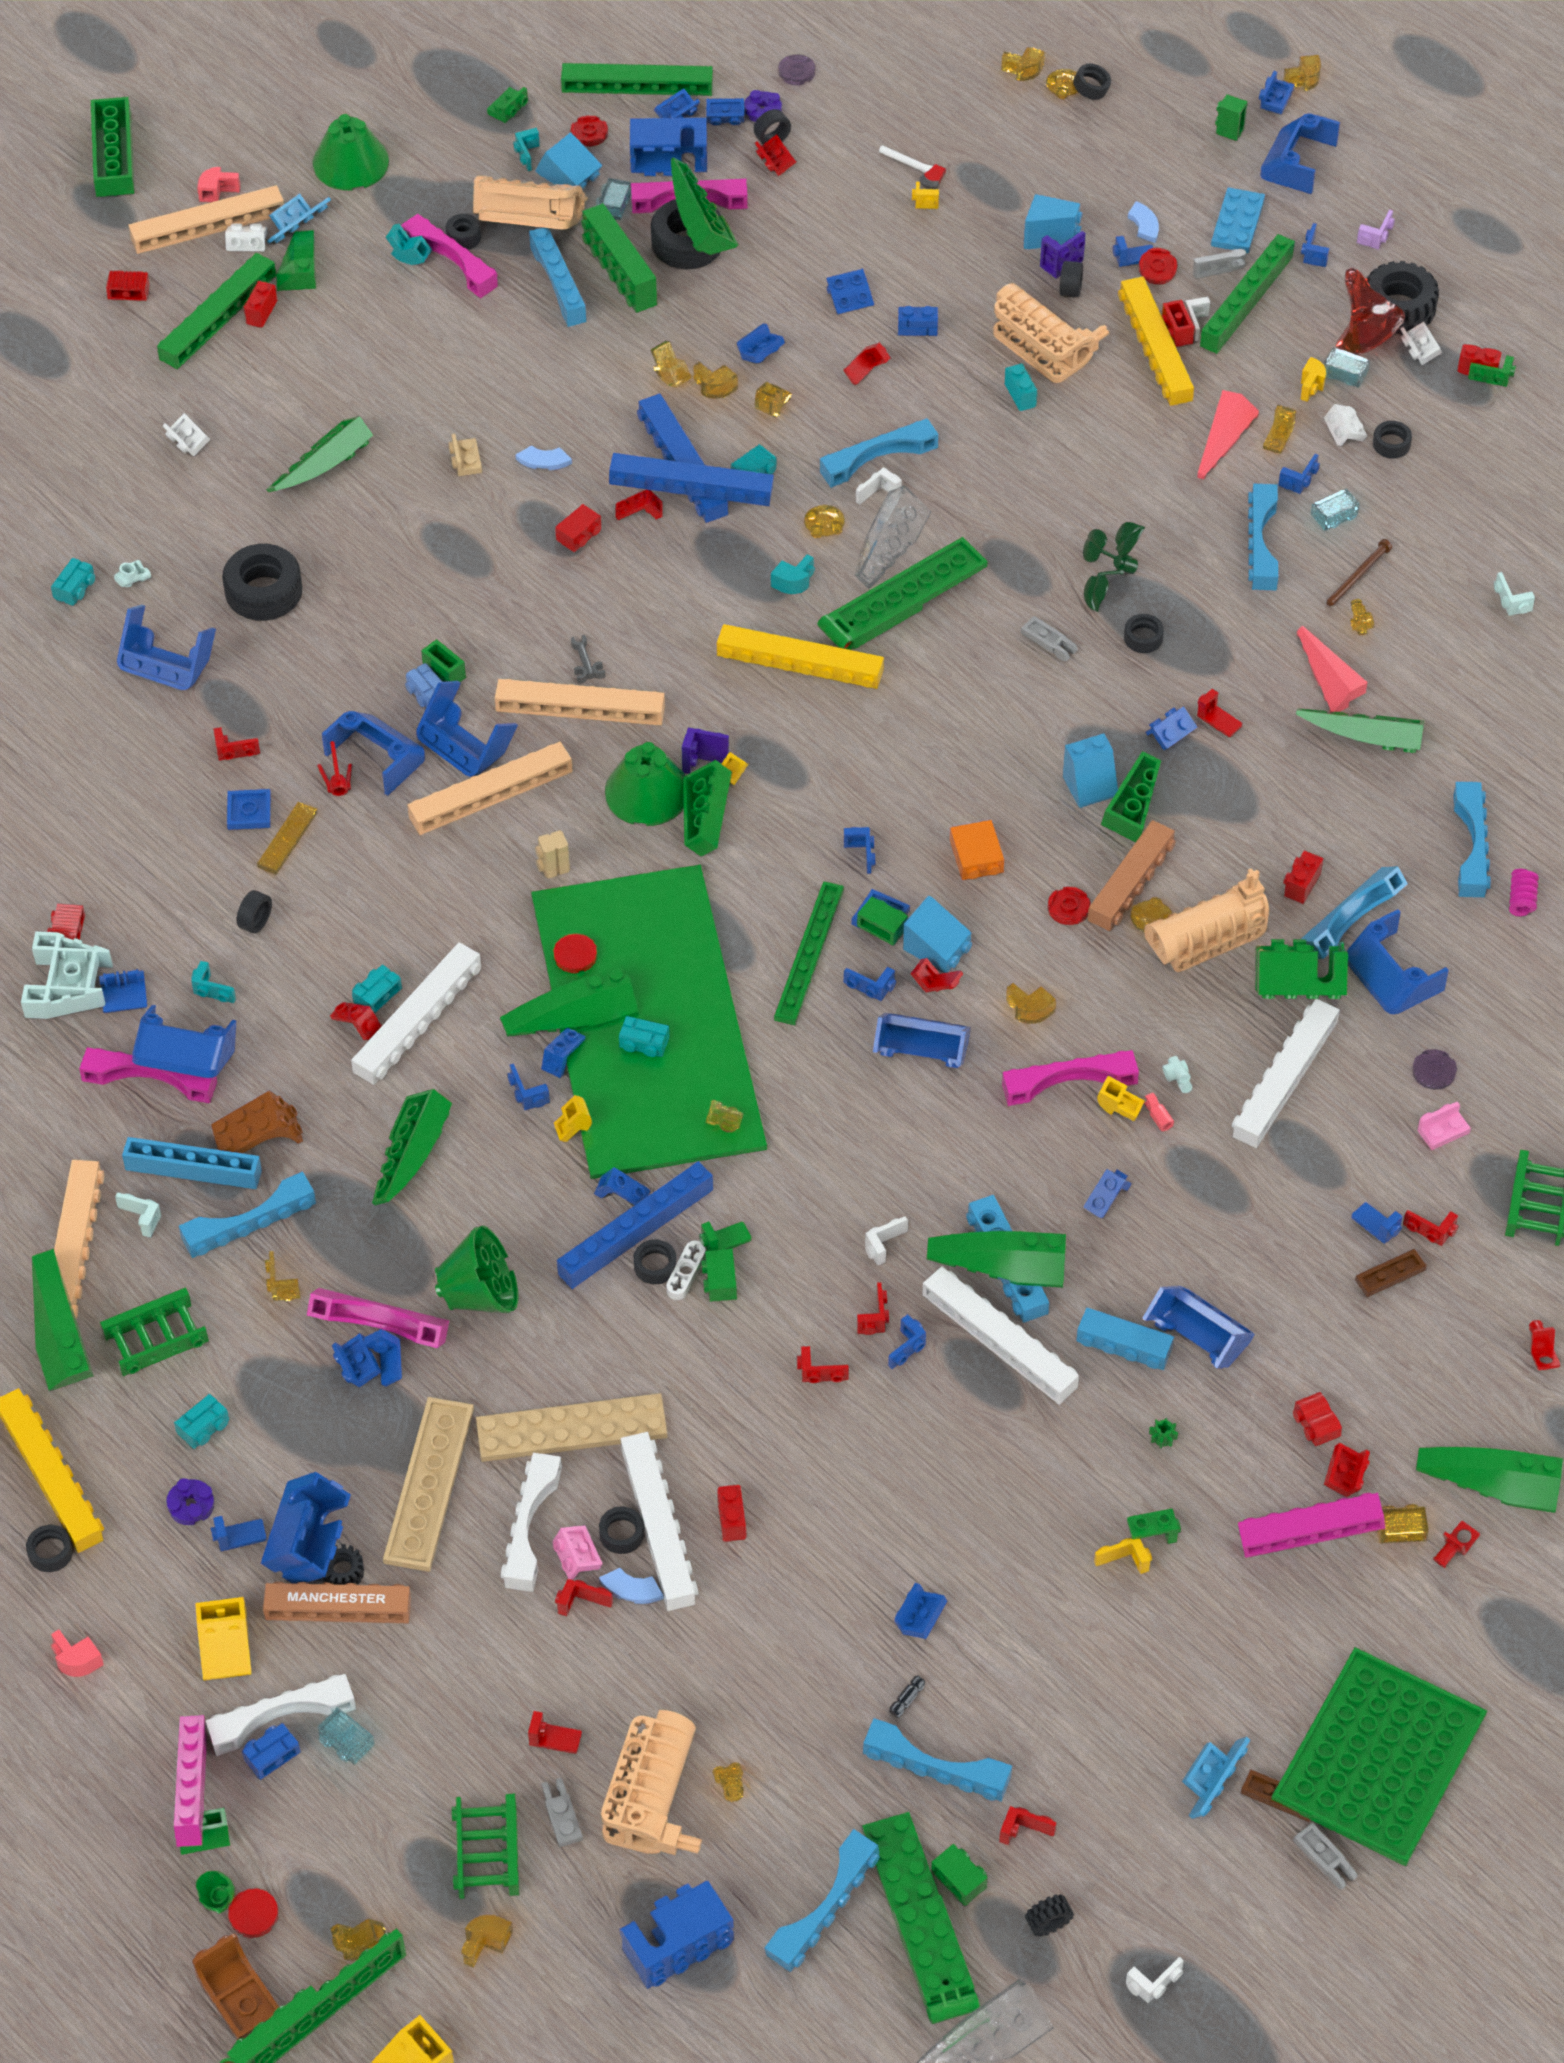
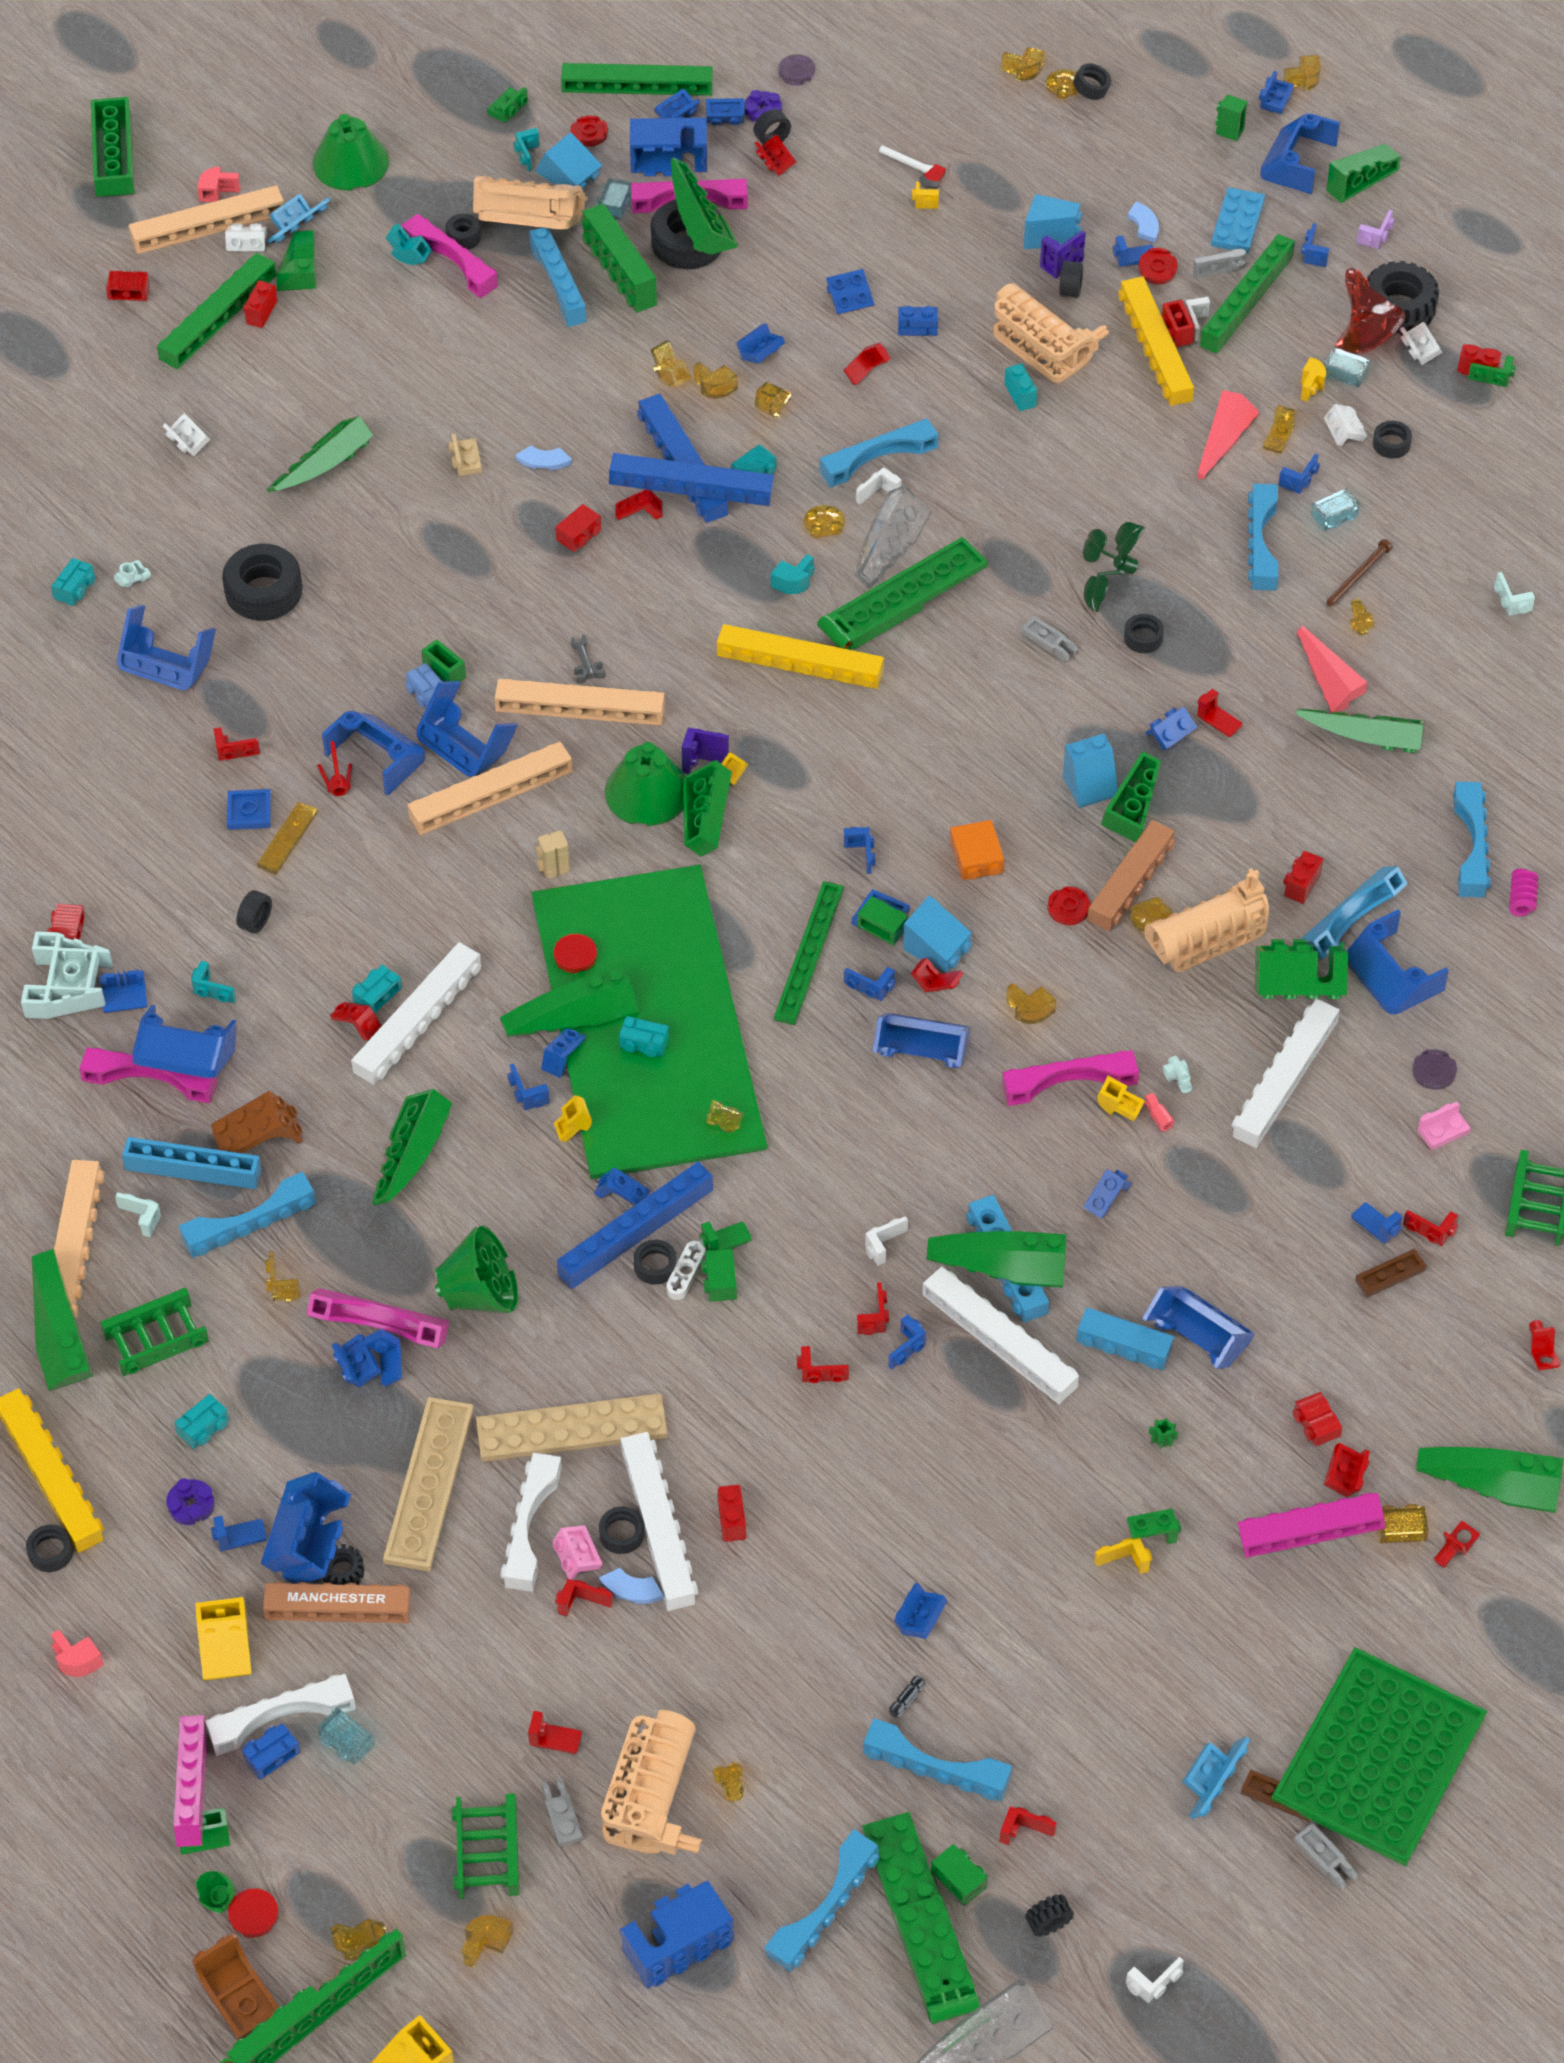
(1360, 171): none -> green wedge

